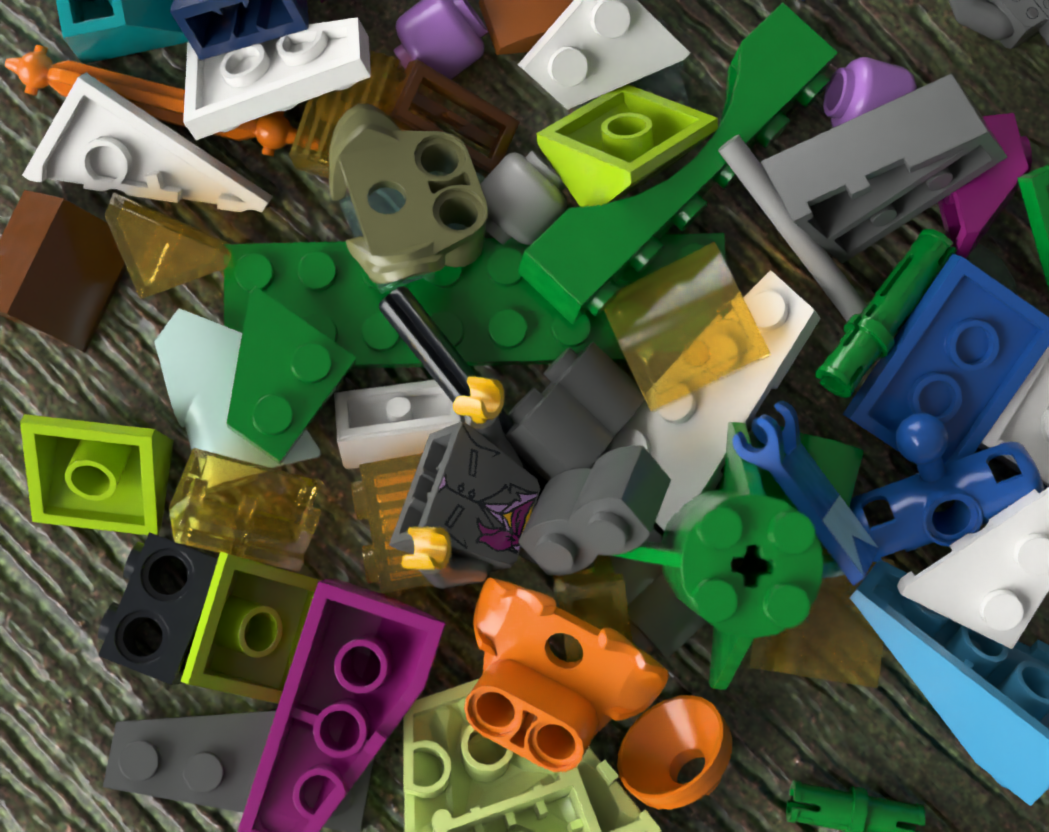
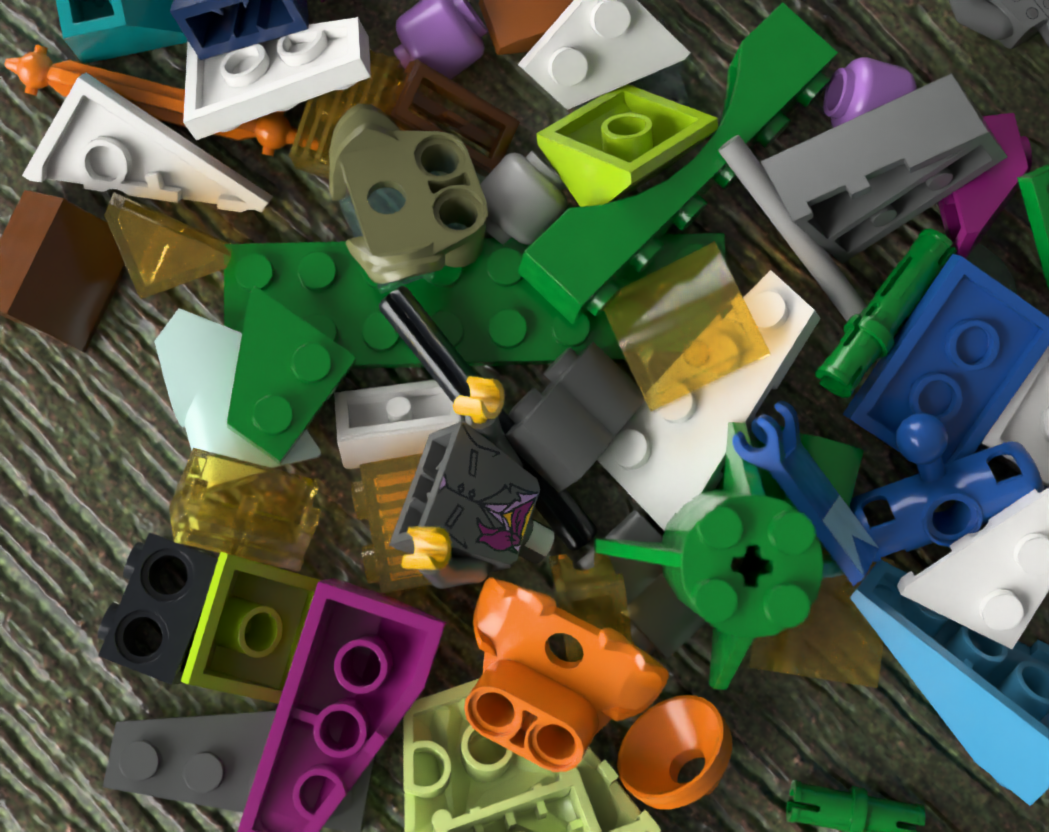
(96, 474): lime slope -> none
(595, 511): dark grey brick -> none

